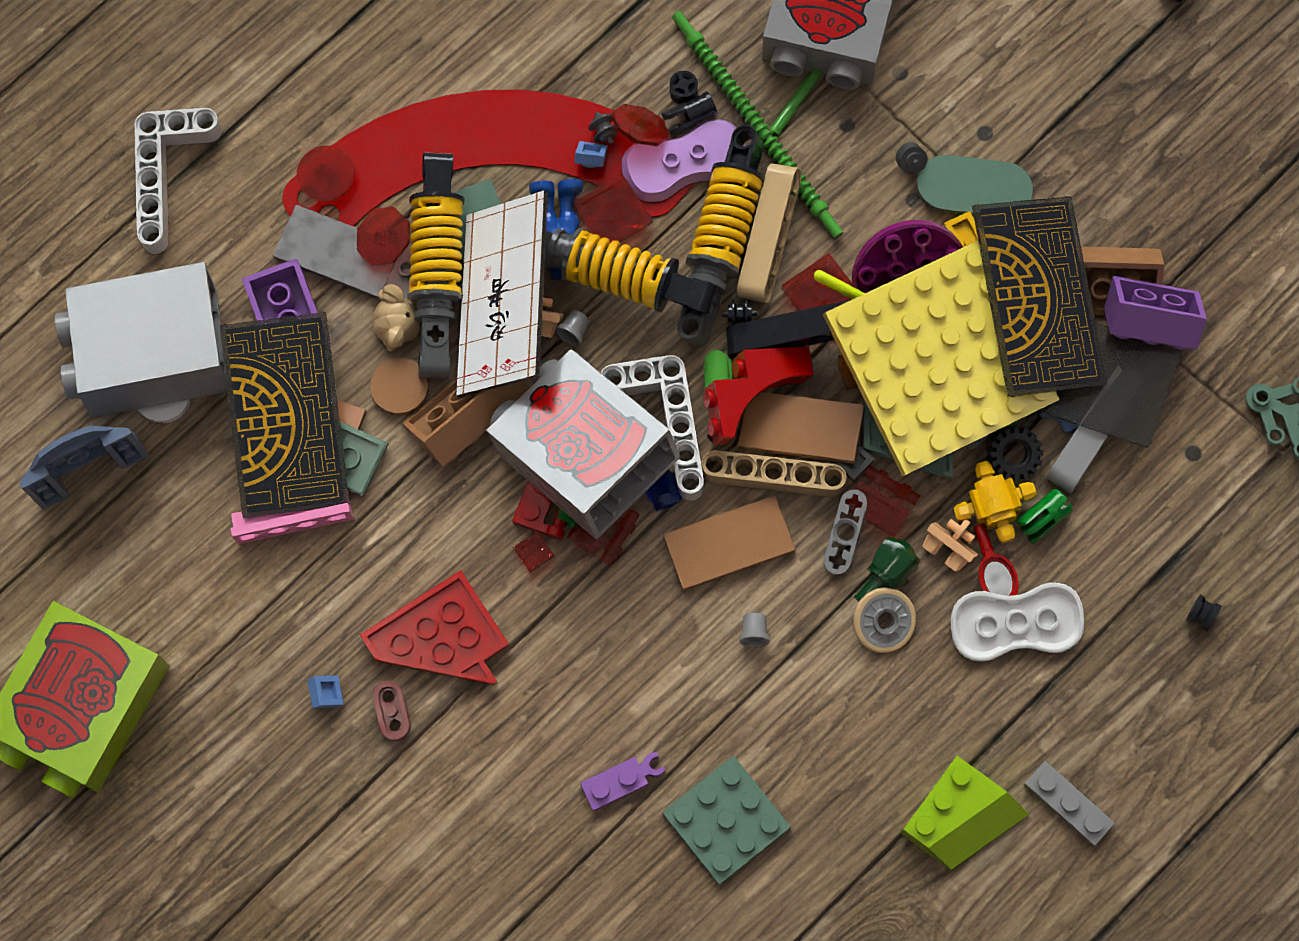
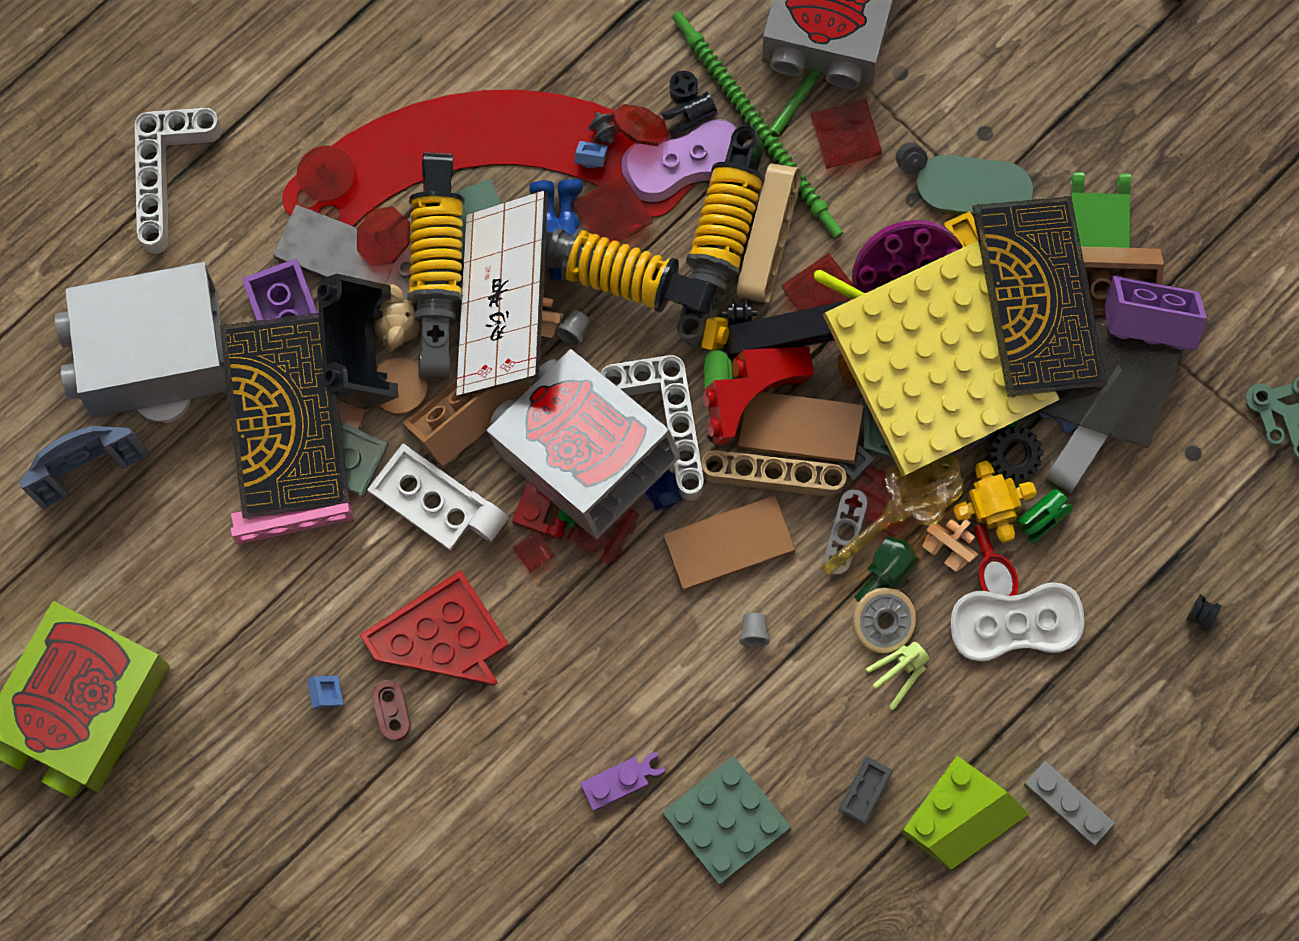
(348, 341): none -> black windscreen
(479, 513): none -> white hinge
(715, 333): none -> yellow plate
(846, 133): none -> clear red plate
(865, 790): none -> dark grey plate
(910, 659): none -> yellowish green plant
(921, 498): none -> clear yellow piece
(1102, 217): none -> bright green flag

